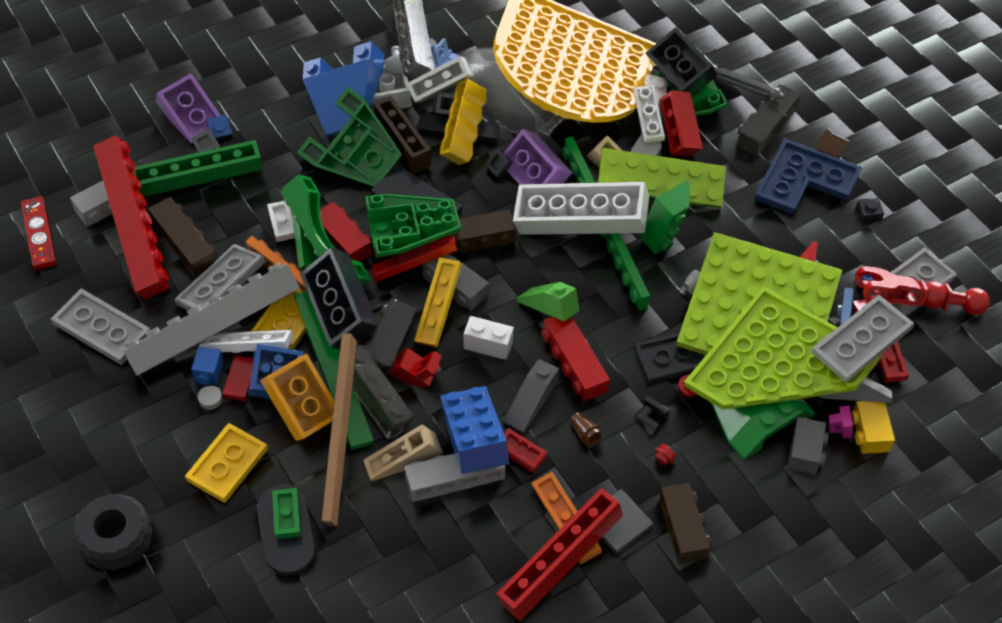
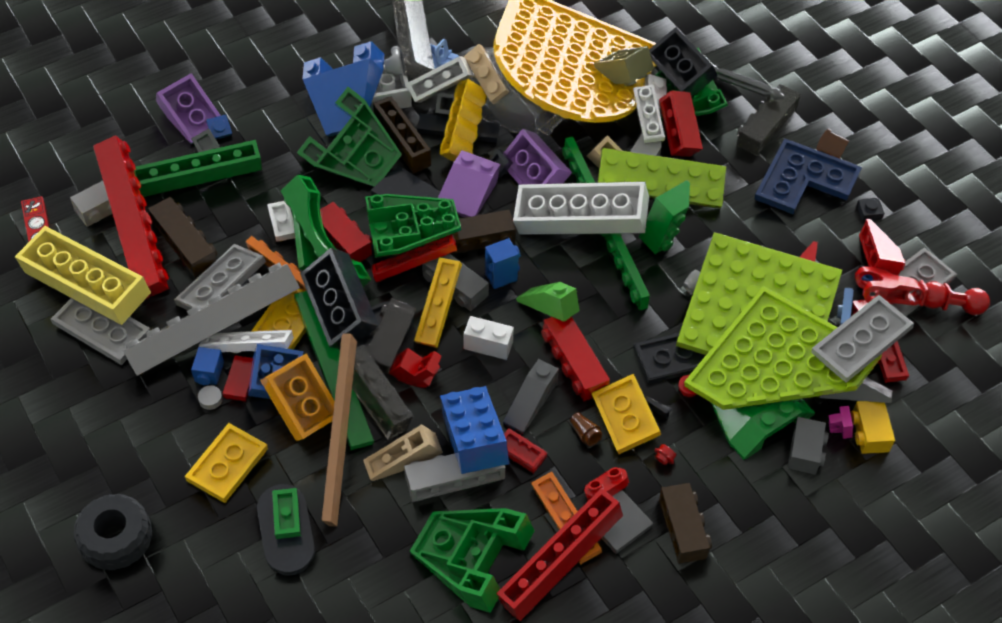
(83, 275): none -> light yellow brick
(465, 544): none -> green wedge
(470, 183): none -> medium lavender slope
(486, 74): none -> tan plate
(502, 263): none -> blue brick
(611, 481): none -> red plate
(626, 65): none -> olive slope
(626, 414): none -> yellow plate
(880, 249): none -> red slope

